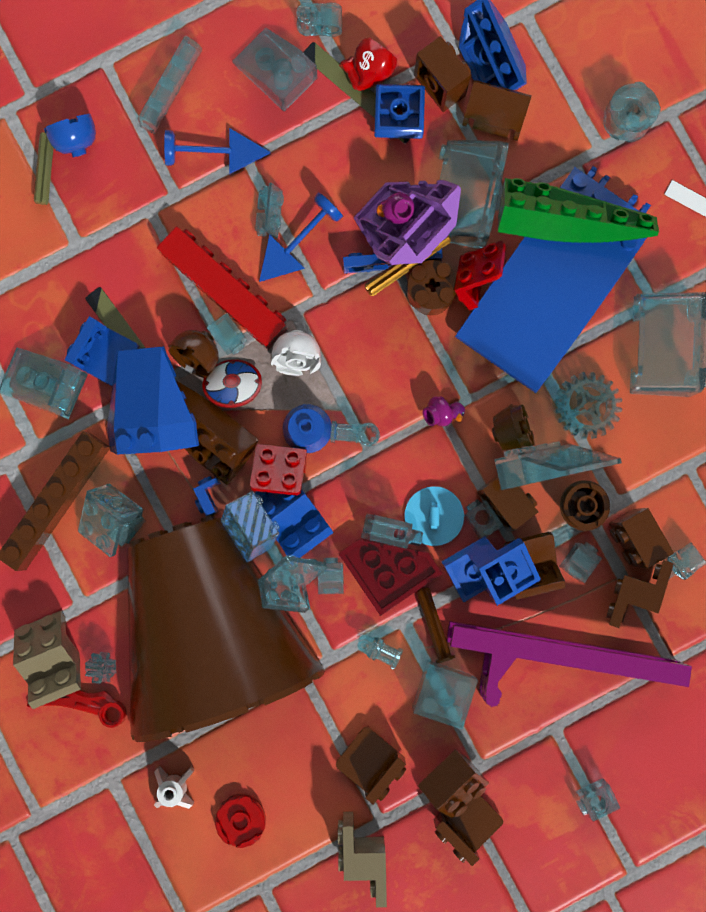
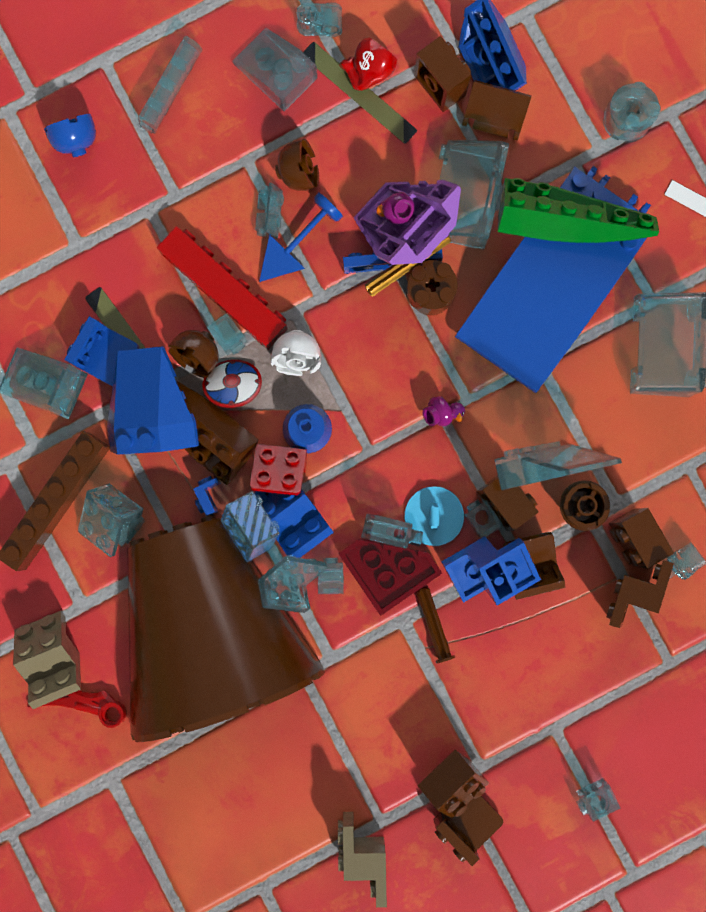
(43, 170): olive axle -> none
(100, 667): clear light blue gear -> none
(177, 785): white brick -> none
(240, 150): blue piece -> none
(240, 821): red tile -> none
(296, 166): none -> reddish brown cylinder
(353, 433): clear light blue connector -> none
(371, 764): reddish brown bracket -> none
(377, 649): clear light blue piece -> none
(411, 101): blue brick -> none
(444, 694): clear light blue brick -> none
(477, 269): red bracket -> none
(504, 647): magenta piece -> none
(512, 428): reddish brown cone -> none
(581, 561): clear light blue brick -> none
(584, 397): clear light blue gear -> none

